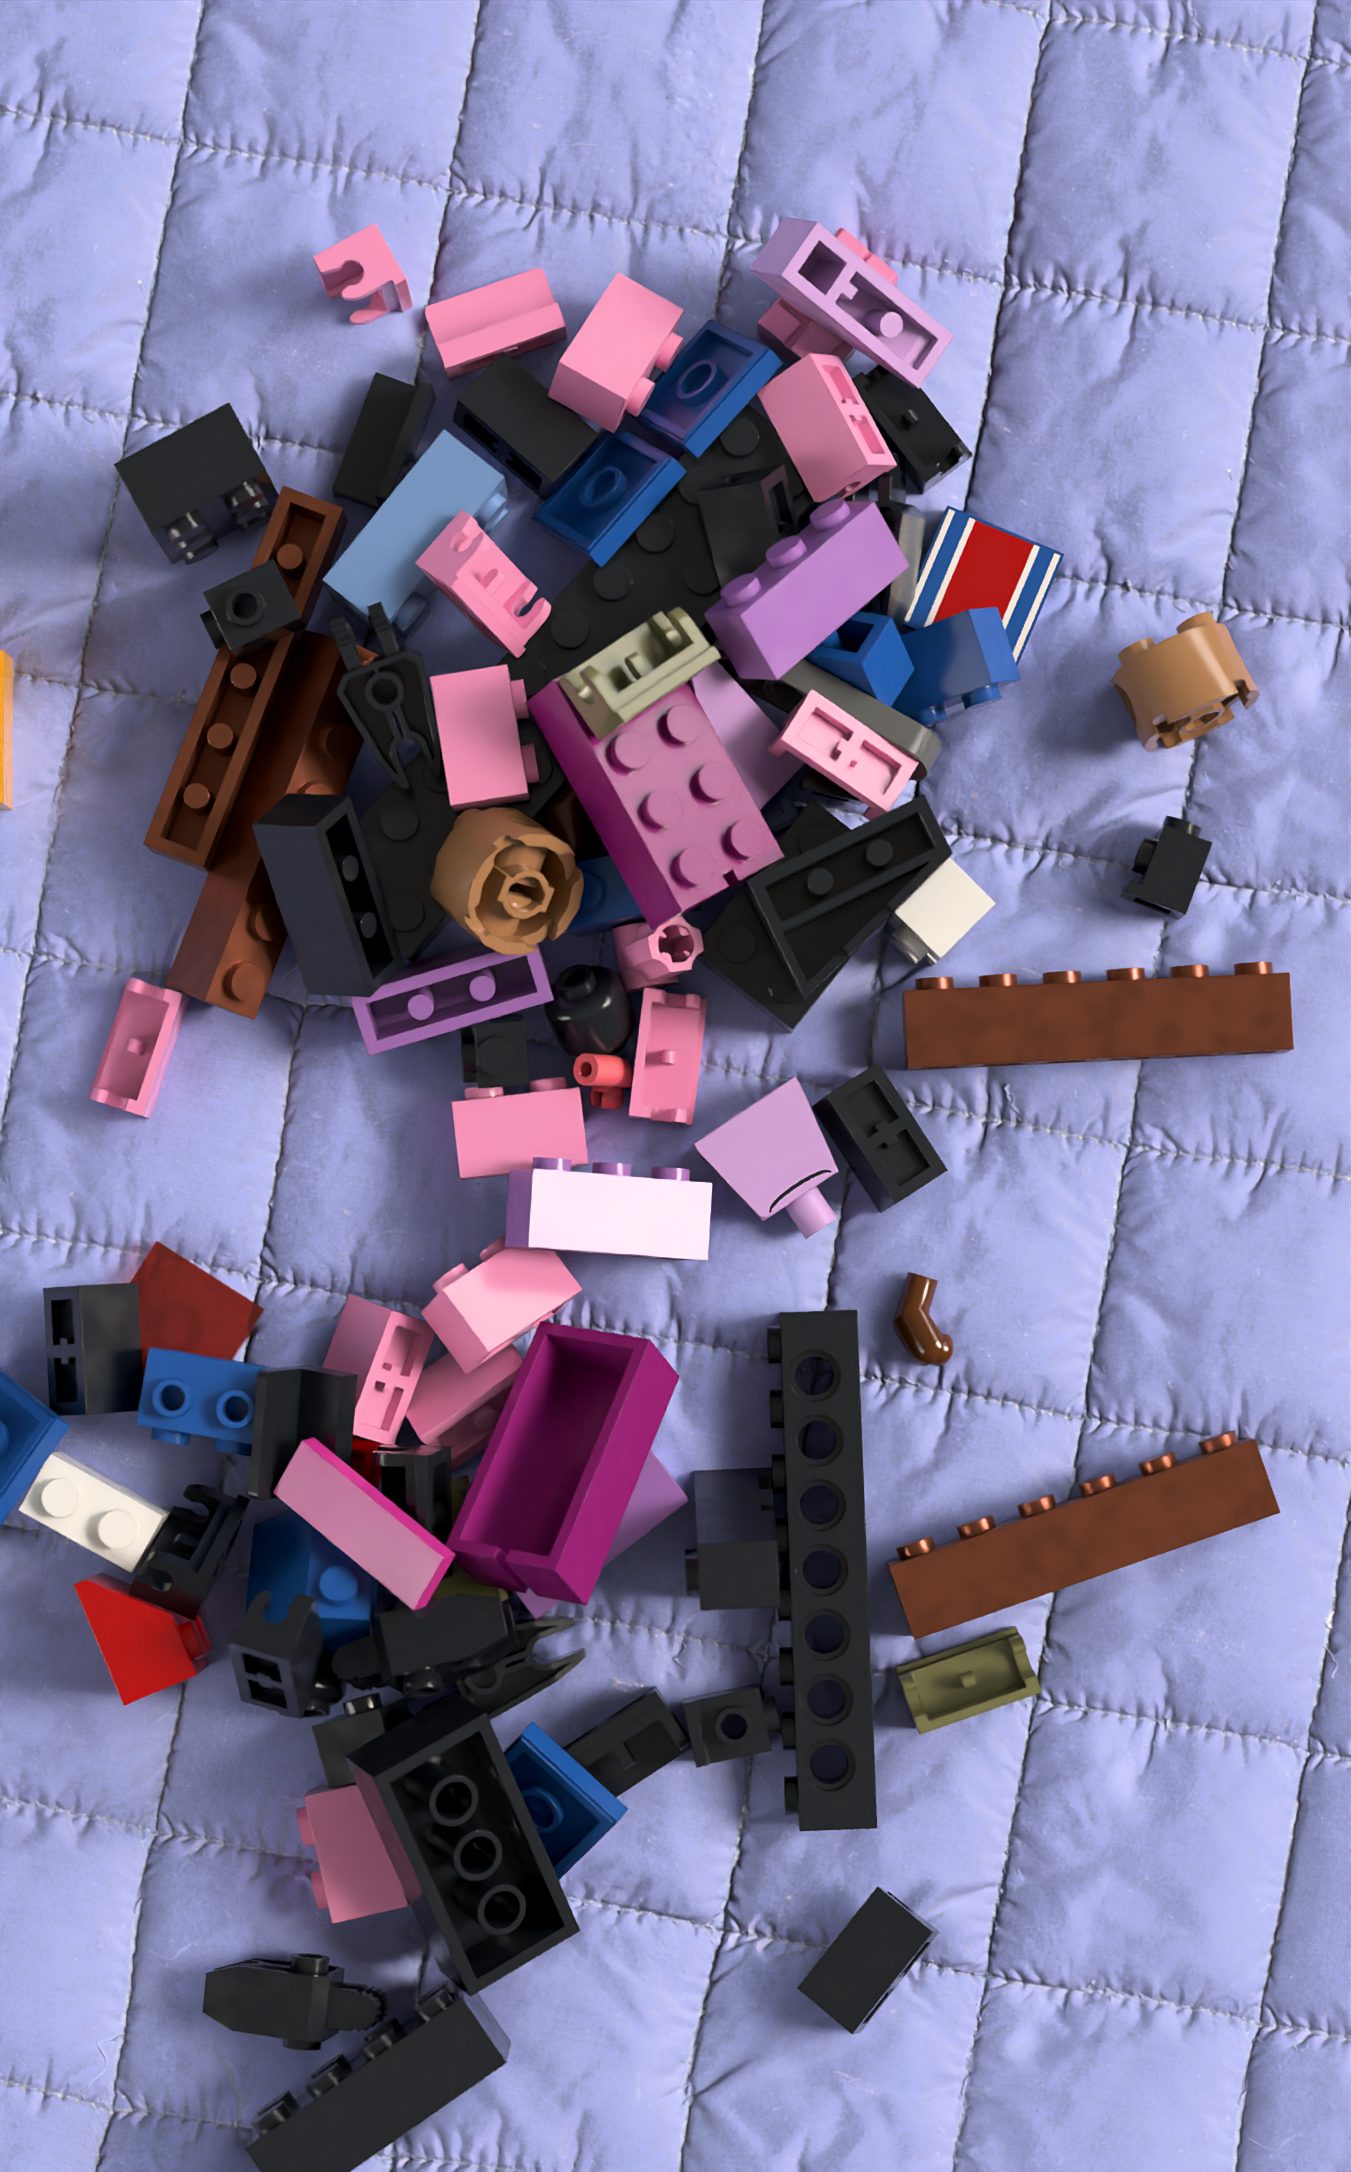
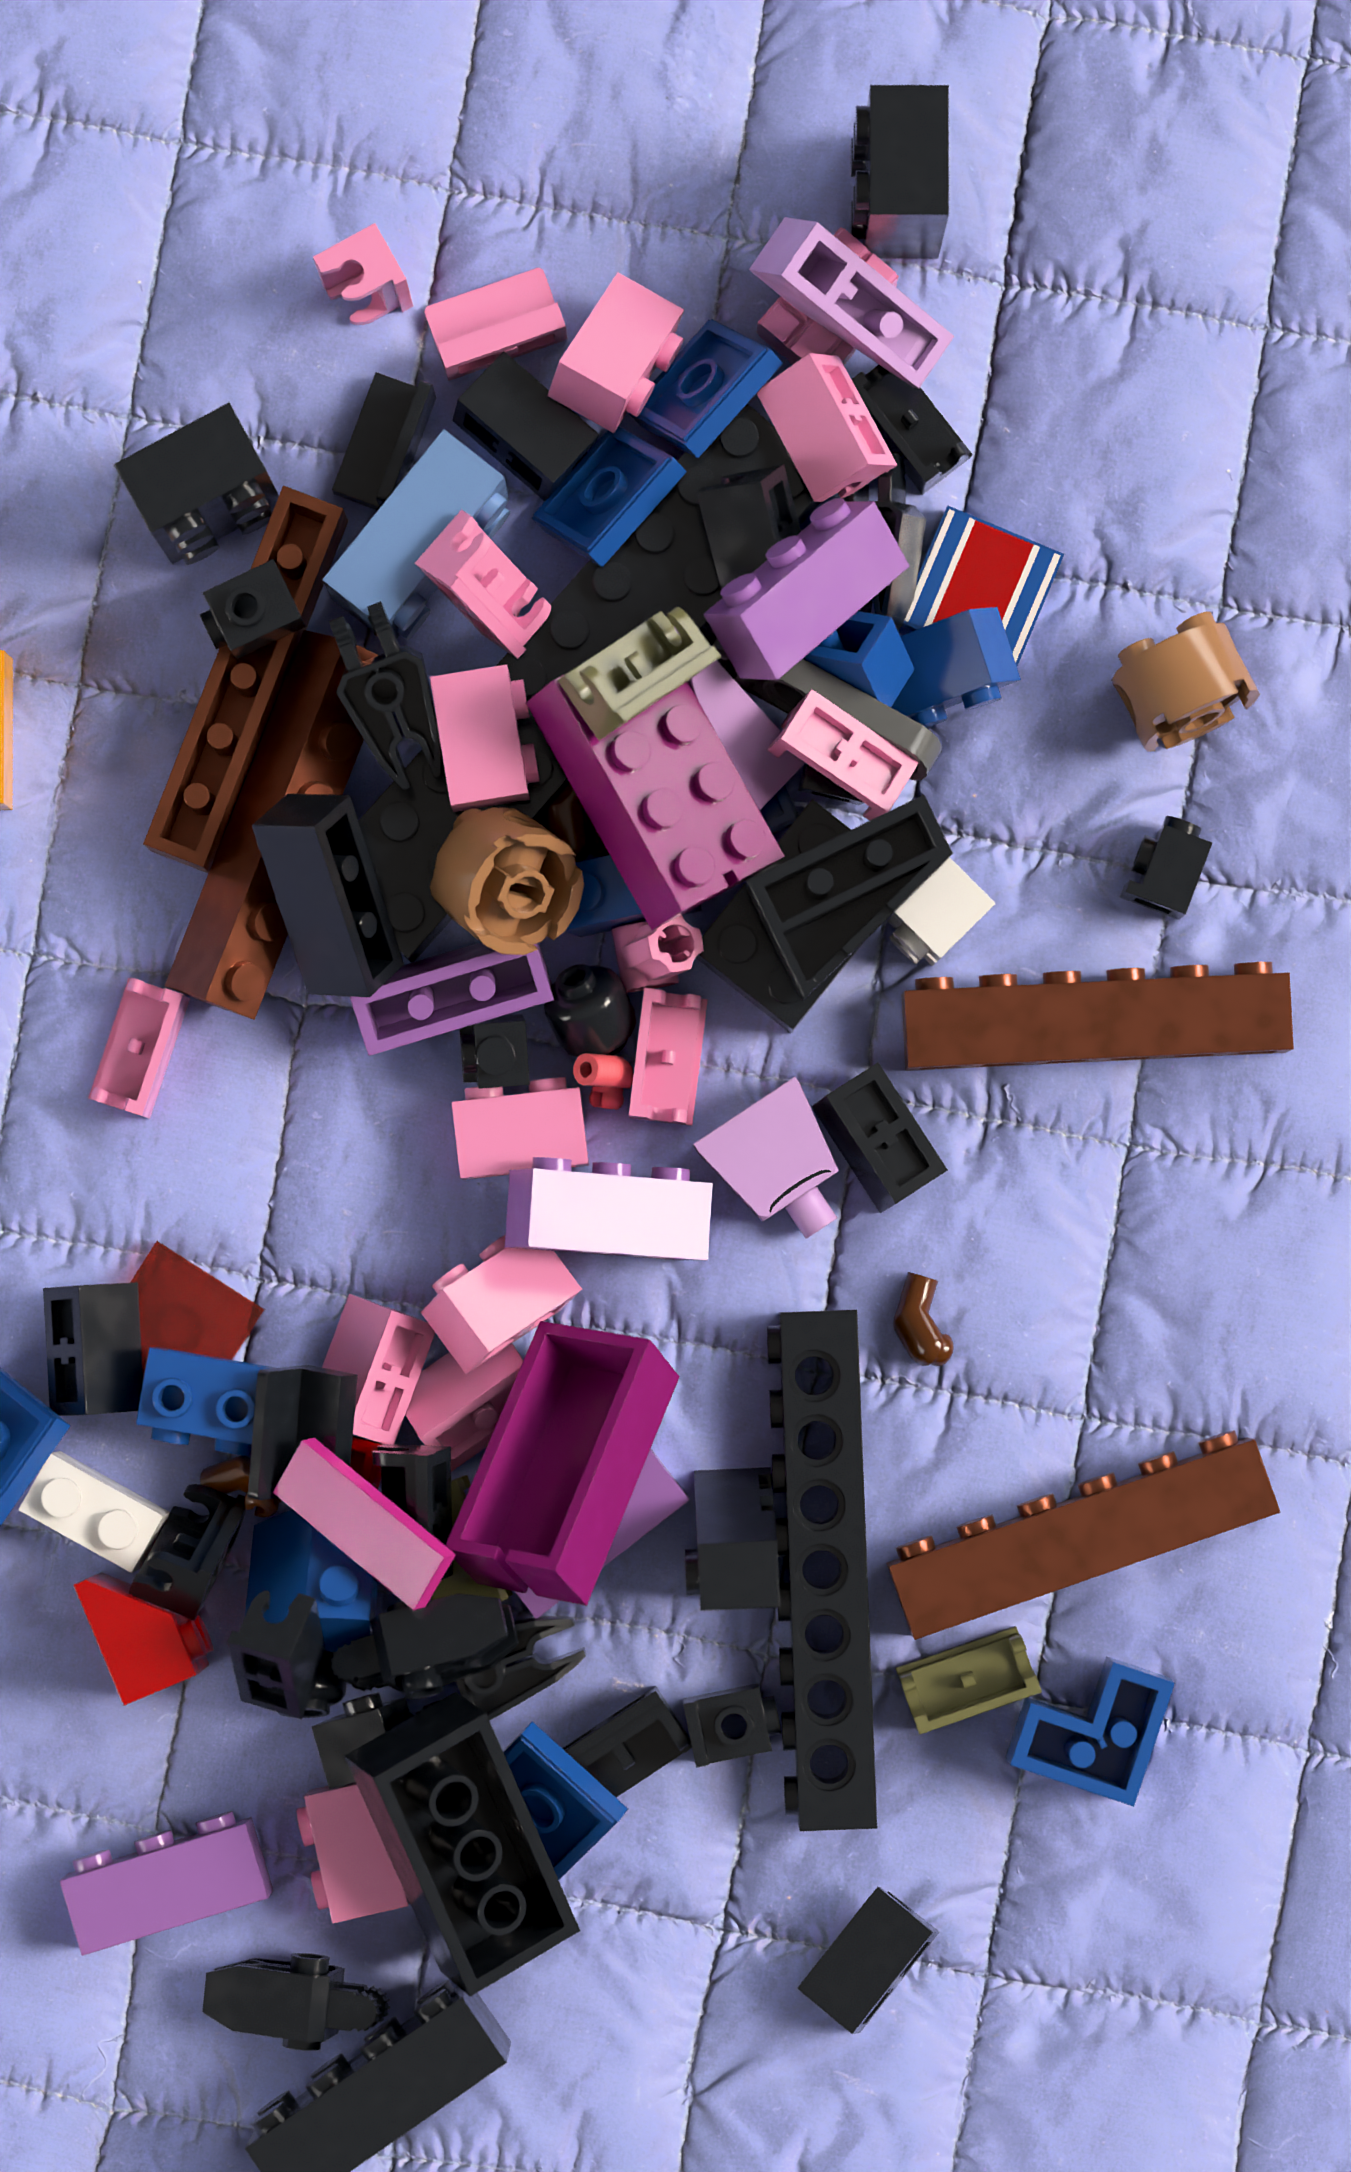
(165, 1882): none -> medium lavender brick
(234, 1476): none -> reddish brown arm
(901, 171): none -> black brick
(1108, 1746): none -> blue brick

